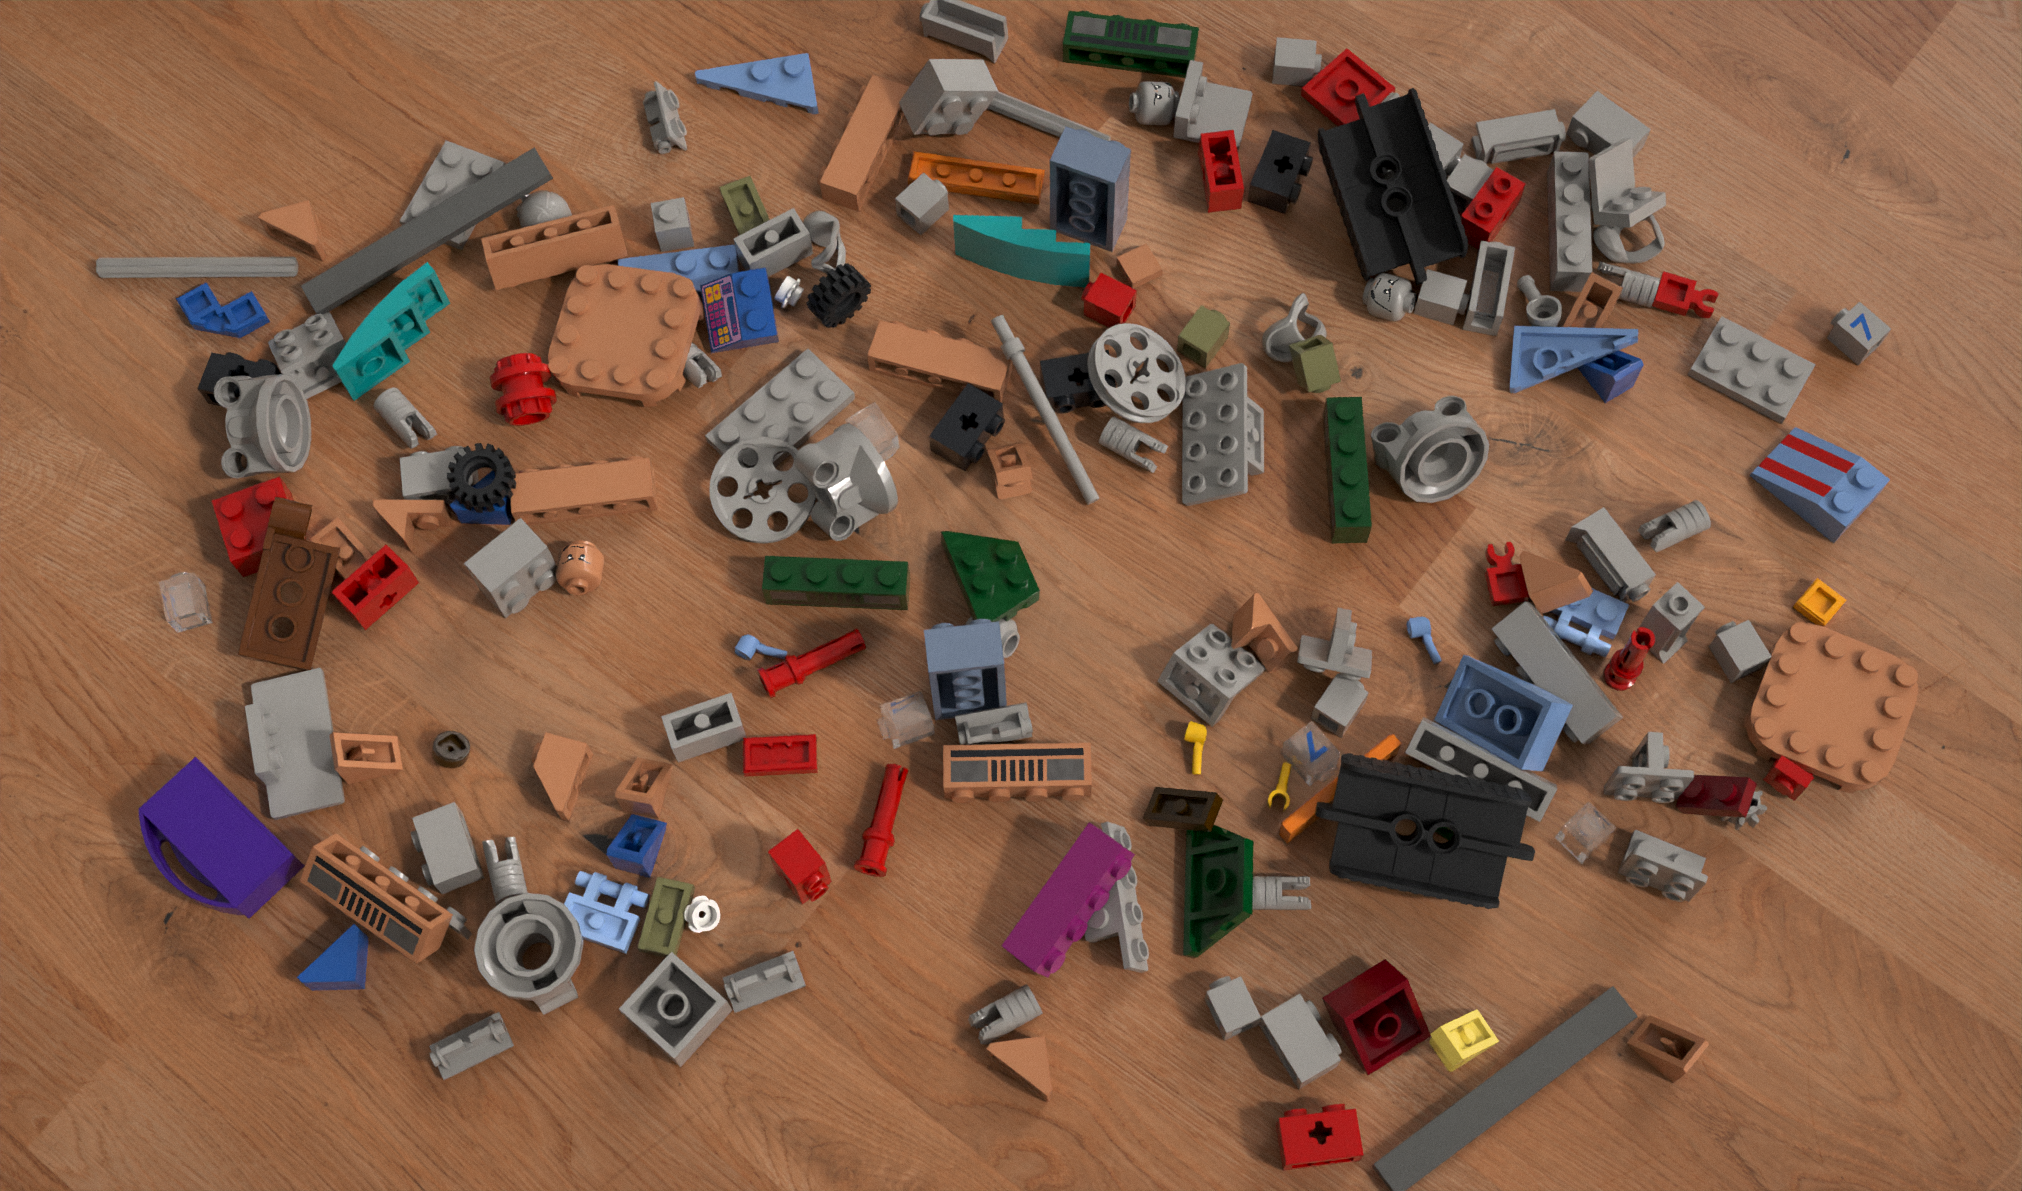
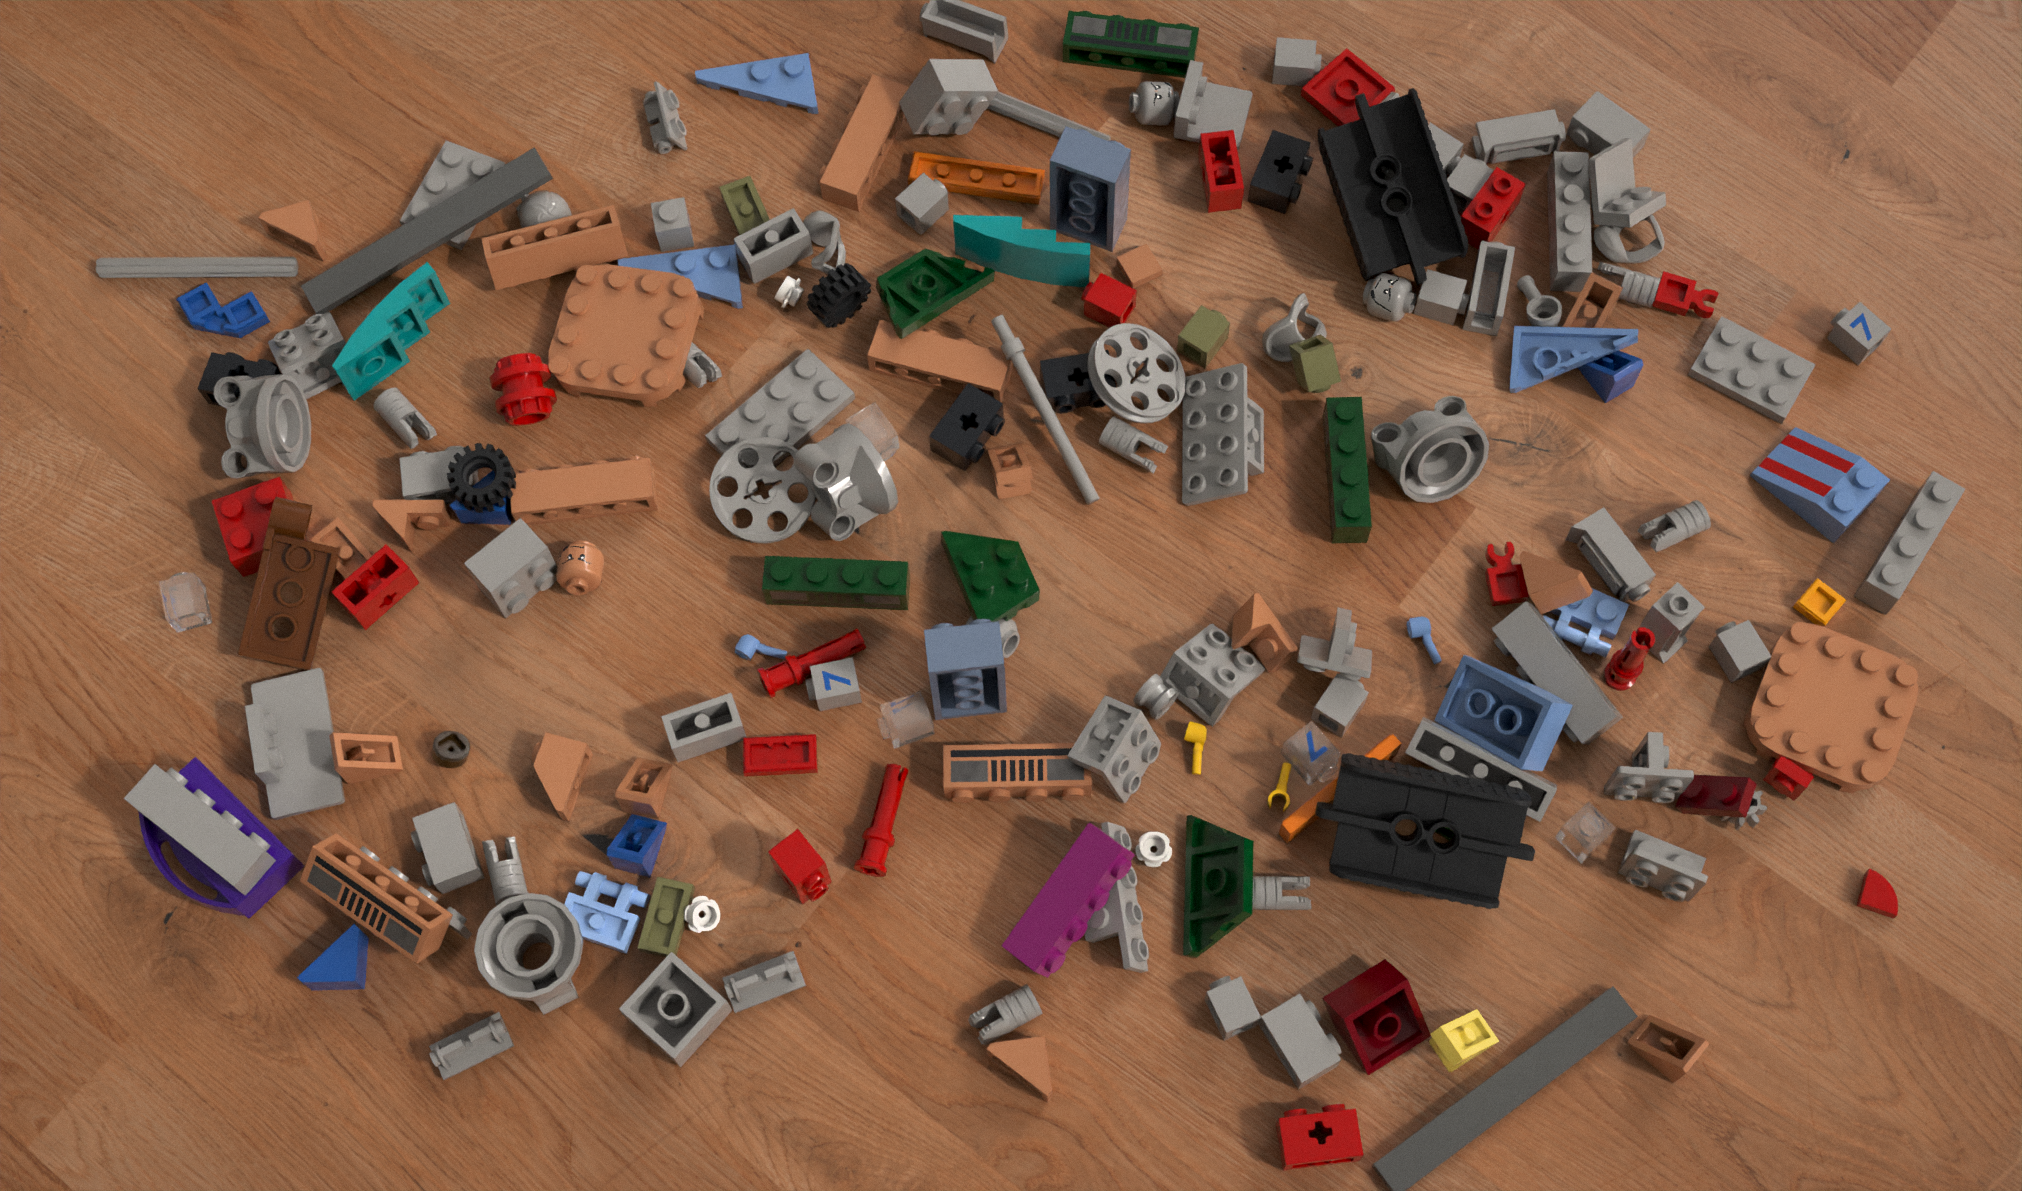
(200, 829): none -> light grey brick
(739, 311): blue slope -> none
(834, 684): none -> light grey brick
(927, 288): none -> dark green wing
(994, 725): light grey hinge -> none
(1117, 746): none -> light grey bracket
(1149, 840): none -> white plate
(1156, 696): none -> light grey wheel
(1183, 809): dark brown plate -> none
(1878, 895): none -> red tile
(1909, 543): none -> light grey brick

